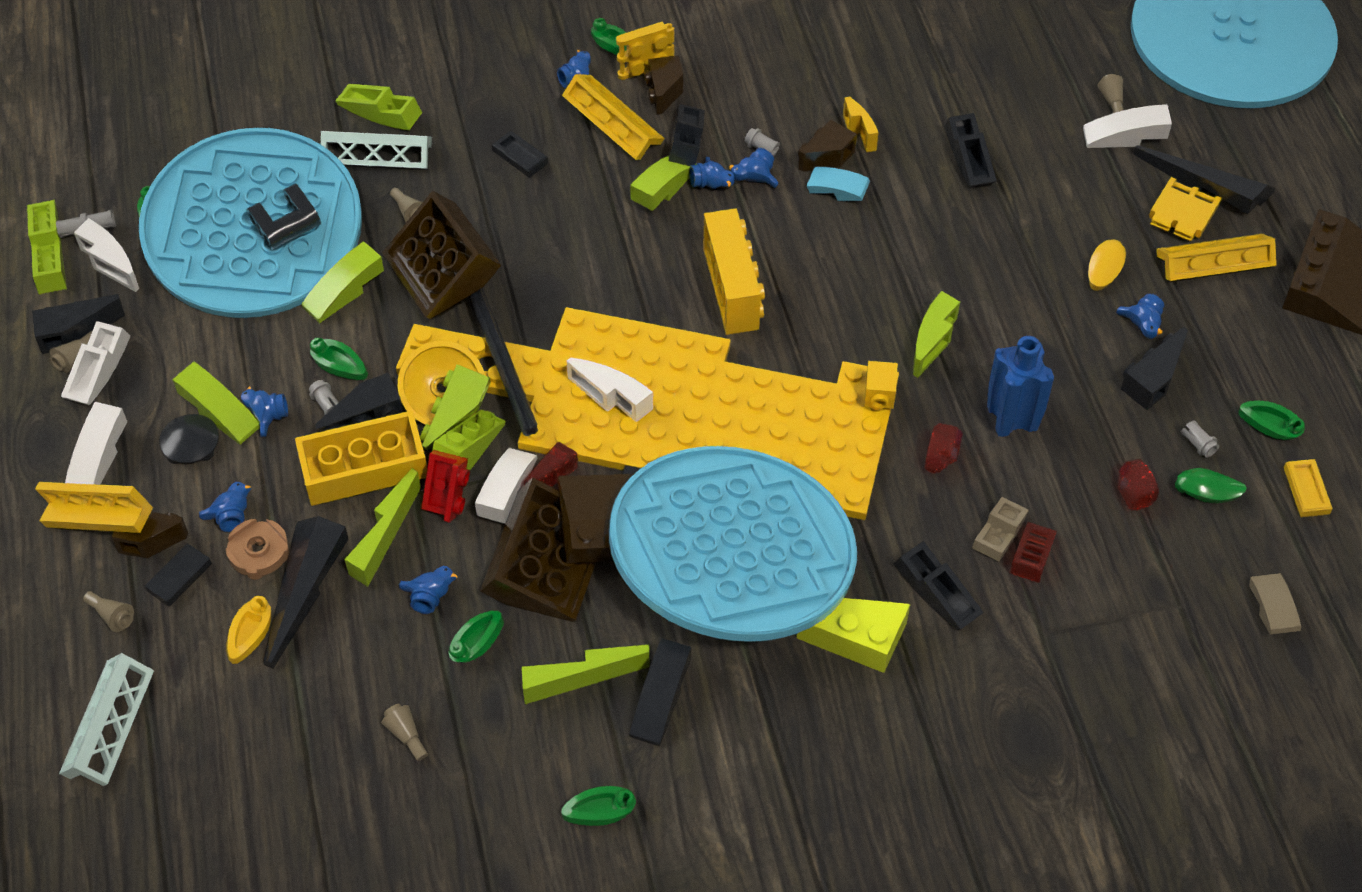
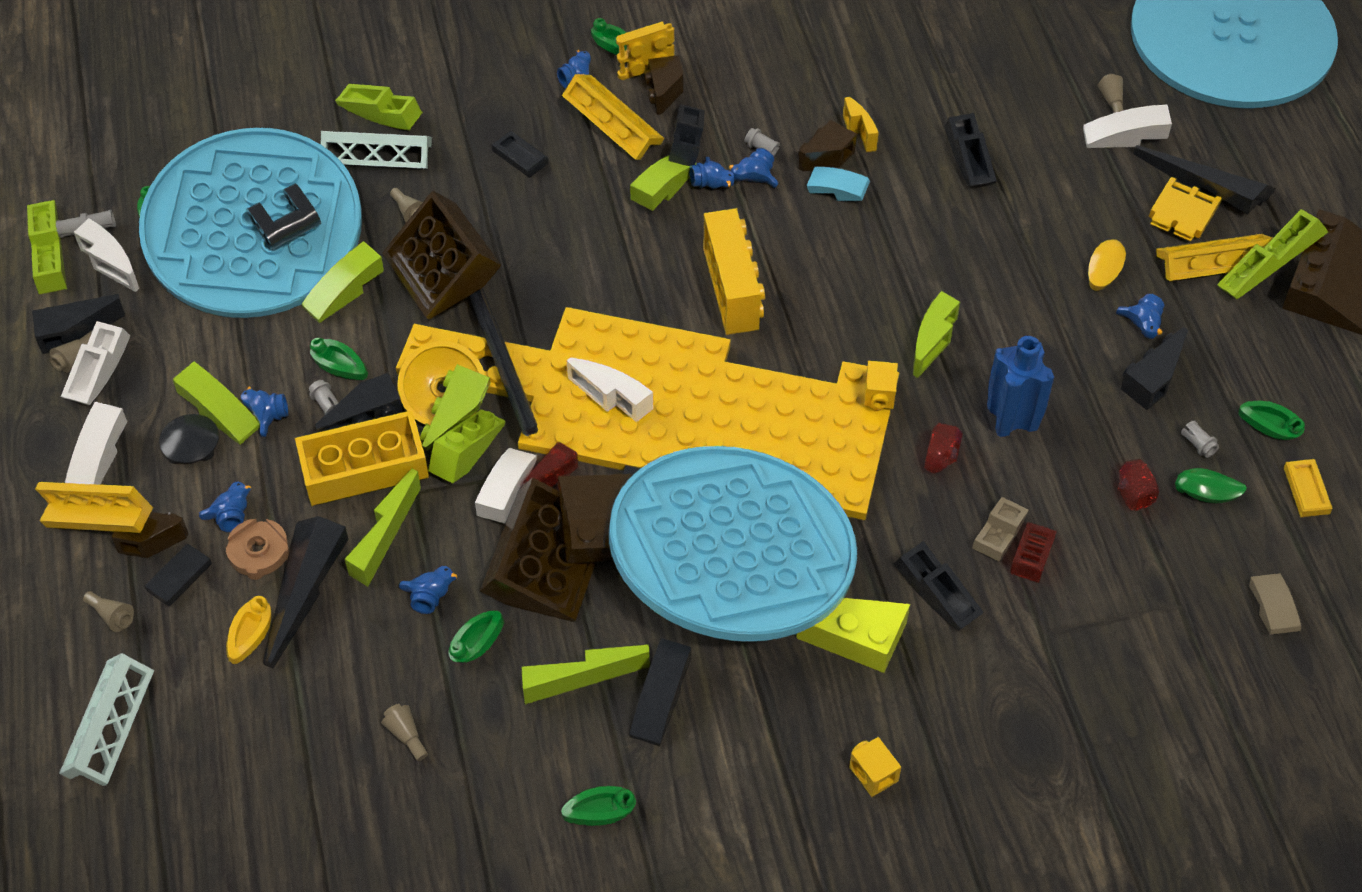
(444, 484): red bracket -> none
(874, 766): none -> yellow brick
(1262, 262): none -> lime slope

